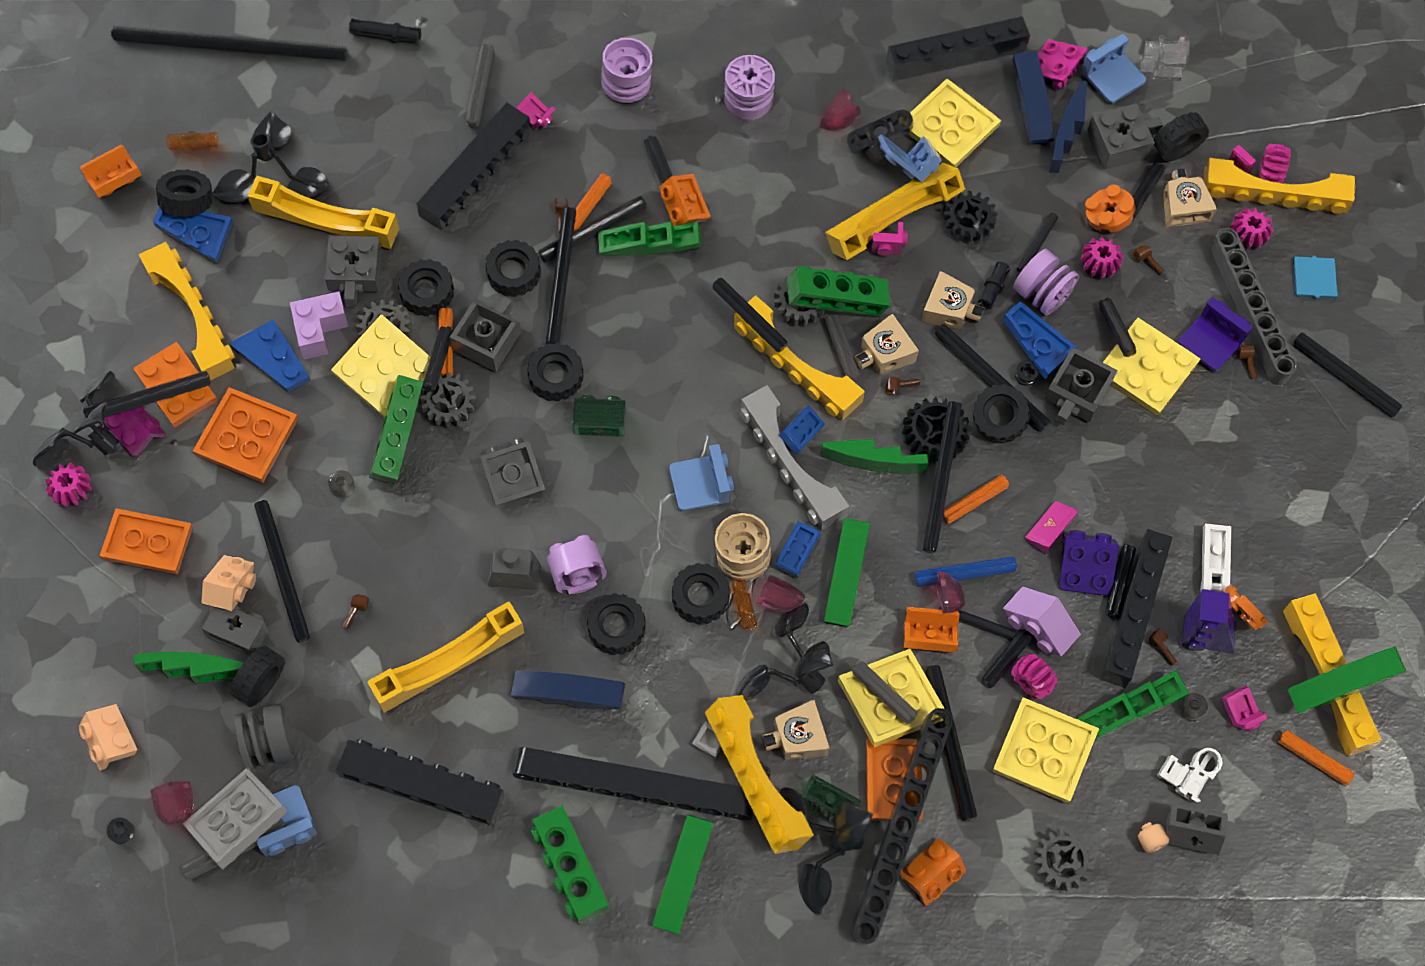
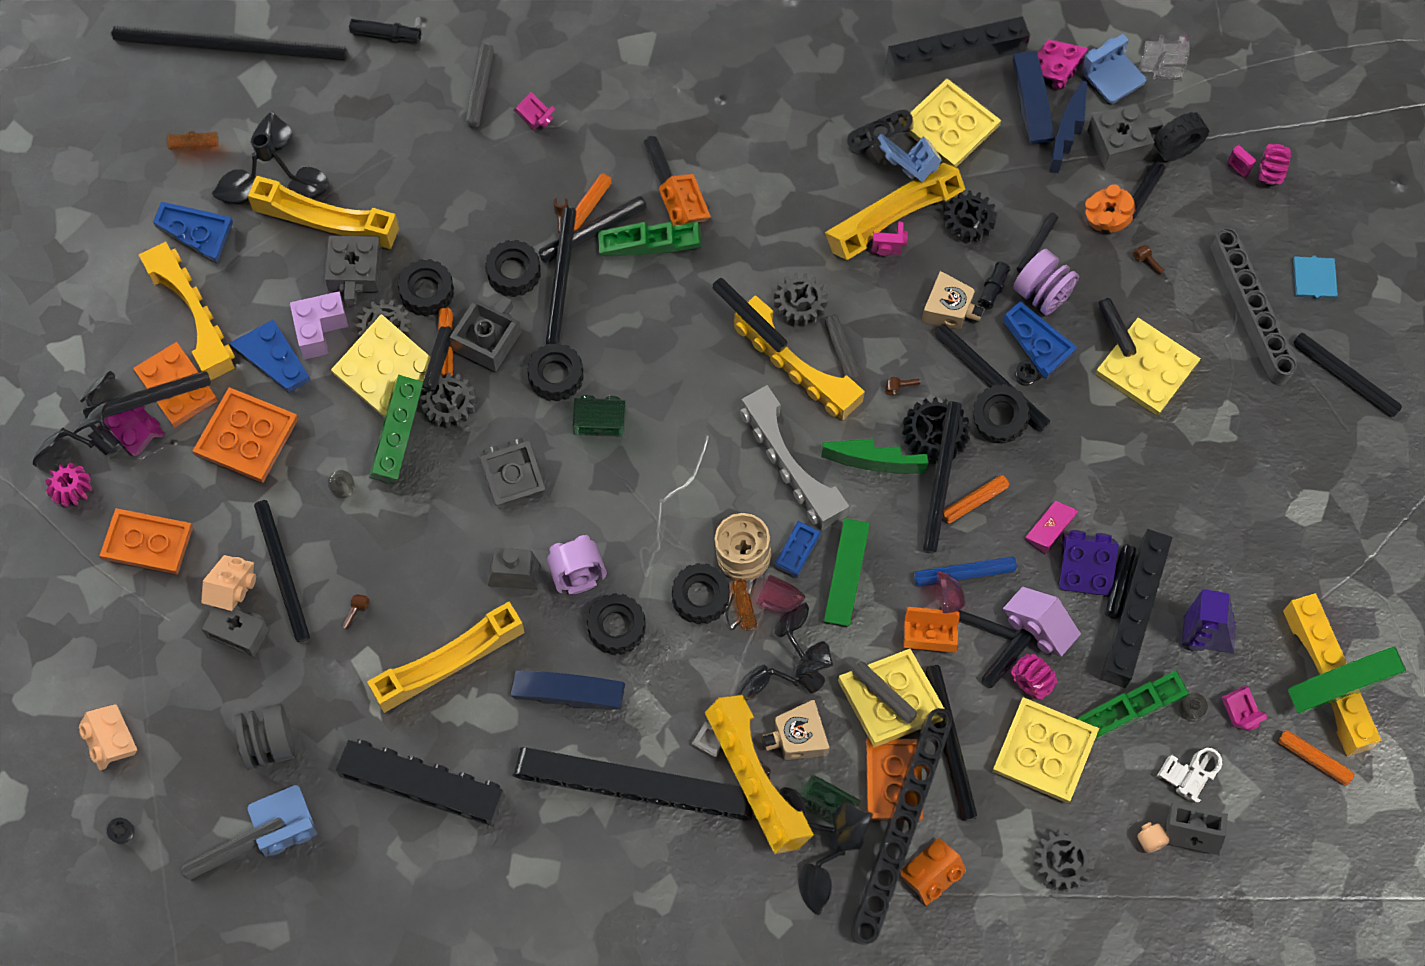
(110, 171): orange bracket -> none
(173, 802): clear pink brick -> none
(184, 204): black tyre -> none
(200, 667): green slope -> none
(235, 818): light grey plate -> none
(257, 676): black tyre -> none
(474, 166): black brick -> none
(558, 824): green brick -> none
(626, 70): lavender wheel -> none
(683, 874): green slope -> none
(702, 481): medium blue bracket -> none
(749, 87): lavender wheel -> none
(802, 429): blue plate -> none
(838, 291): green brick -> none
(840, 113): clear pink brick -> none
(886, 347): tan torso -> none
(1080, 386): dark grey hinge -> none
(1102, 257): dark pink gear -> none
(1157, 641): reddish brown hand -> none
(1187, 200): tan torso -> none
(1215, 334): dark purple bracket -> none
(1216, 556): white plate -> none
(1228, 181): yellow arch -> none
(1247, 352): reddish brown hand -> none
(1250, 614): orange plate -> none
(1252, 227): dark pink gear -> none

